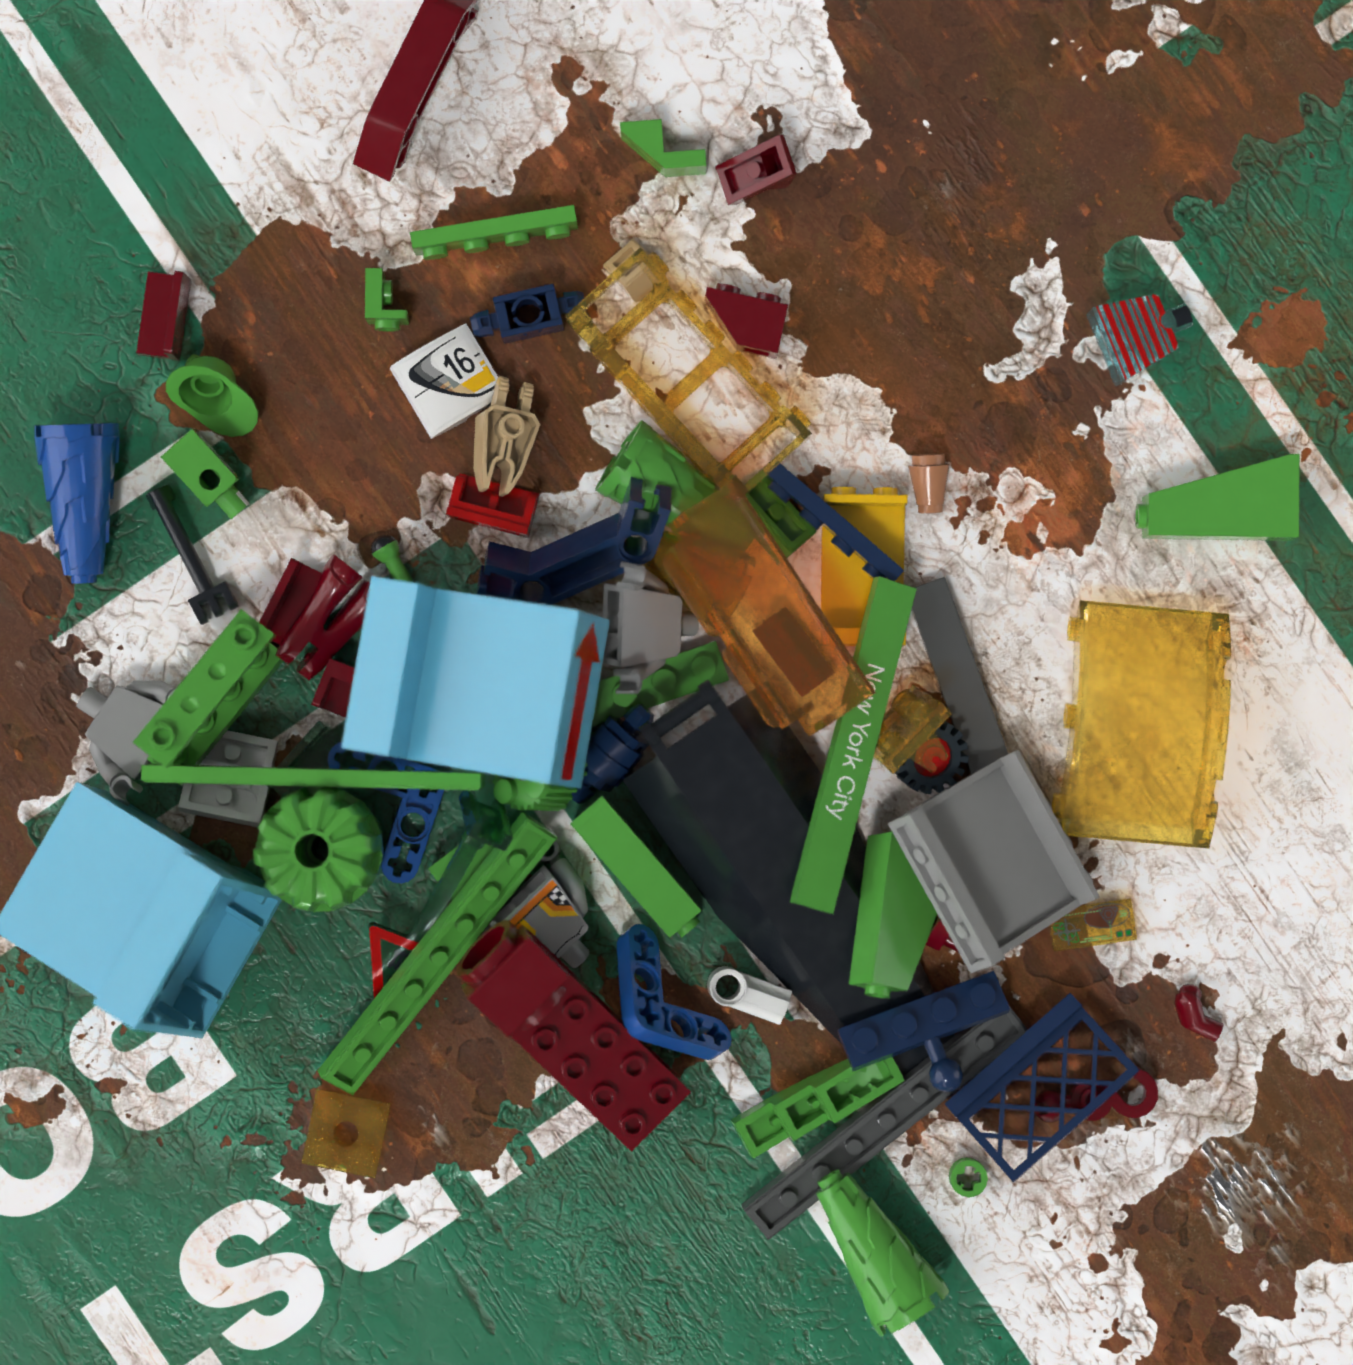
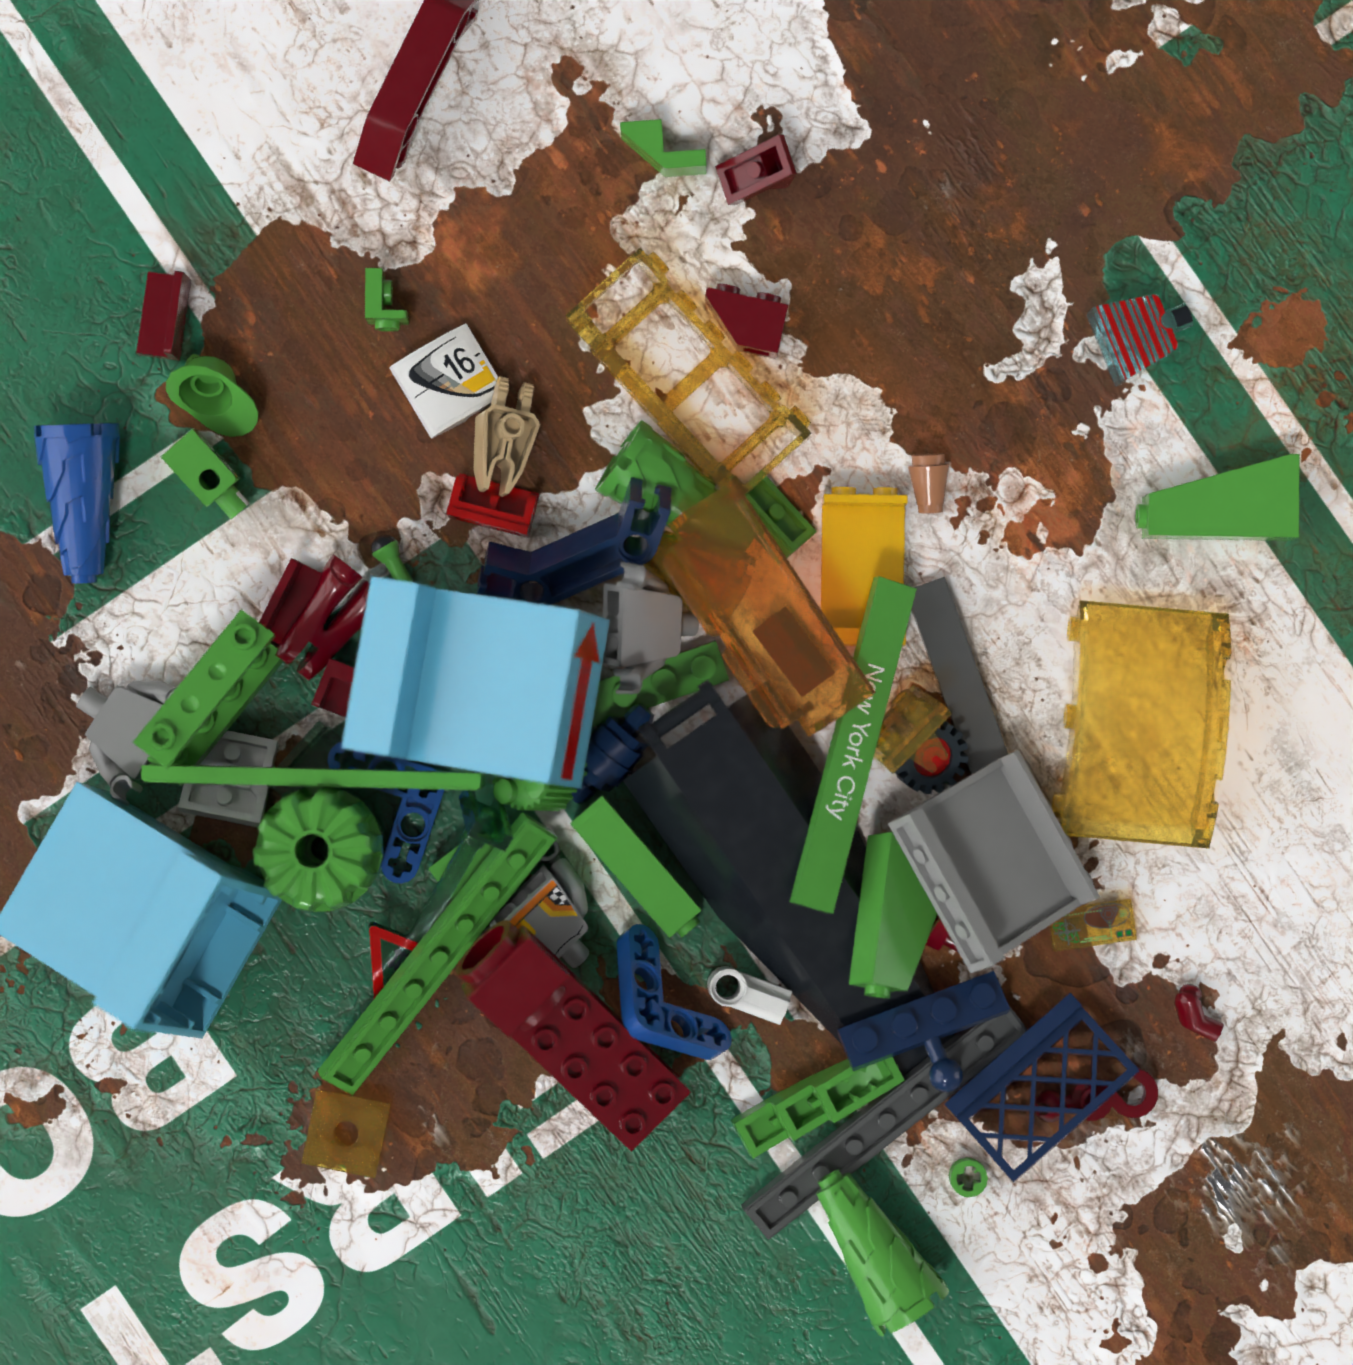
(208, 594): black hinge -> none
(476, 235): bright green plate -> none
(486, 323): dark blue piece -> none
(635, 281): tan slope -> none
(819, 513): dark blue plate -> none

